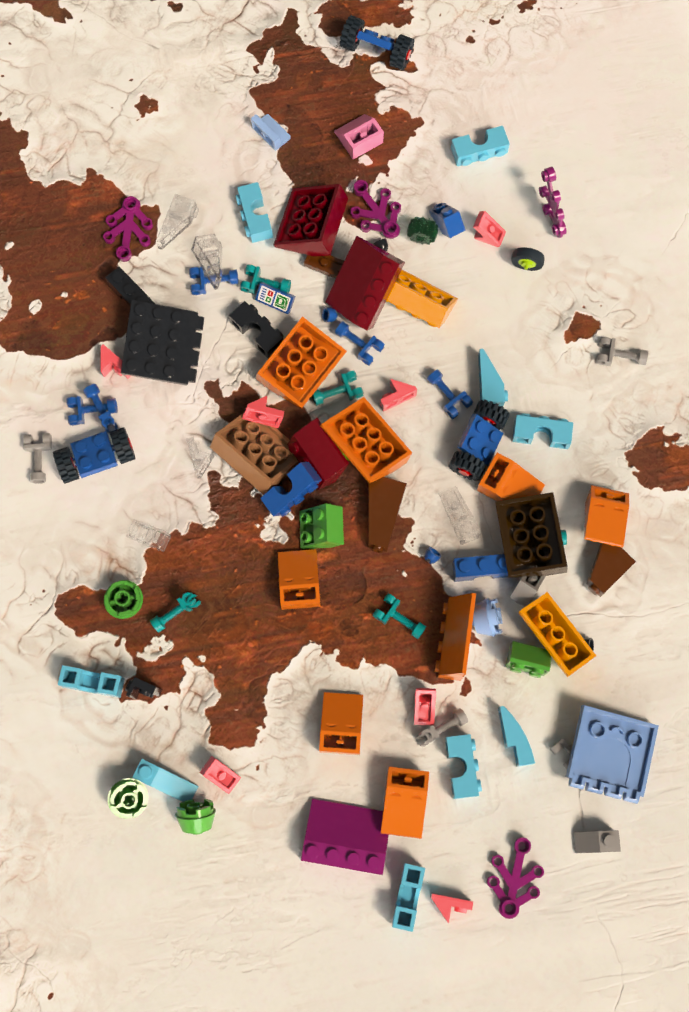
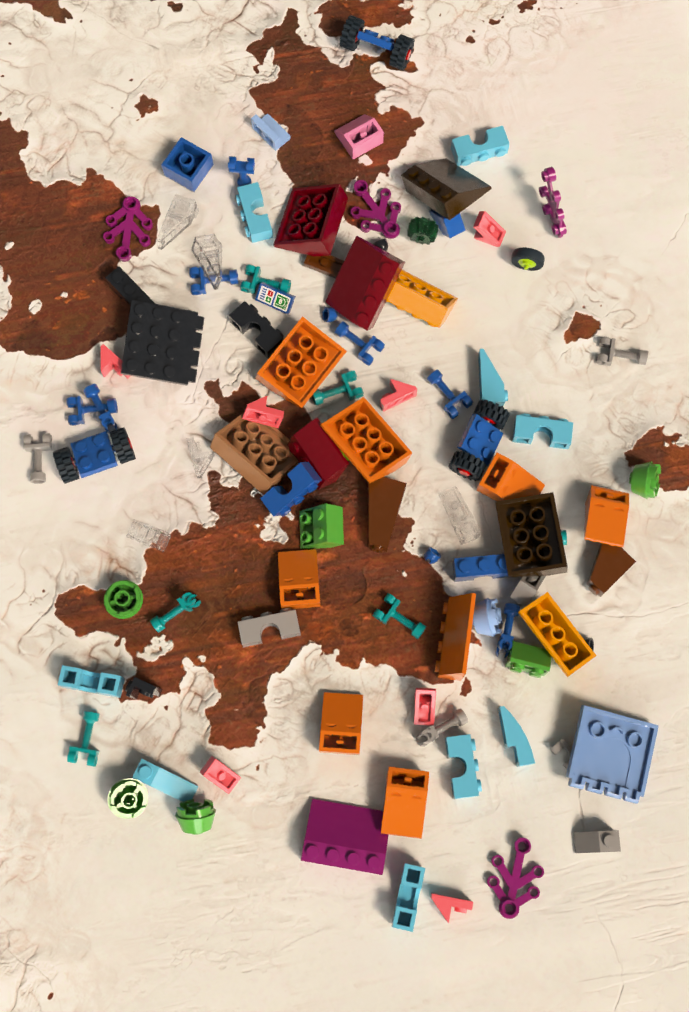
(90, 718): none -> teal bar
(187, 164): none -> blue brick
(243, 169): none -> blue bar
(252, 628): none -> light grey arch
(444, 186): none -> dark brown slope
(505, 640): none -> blue bar
(645, 479): none -> bright green cone

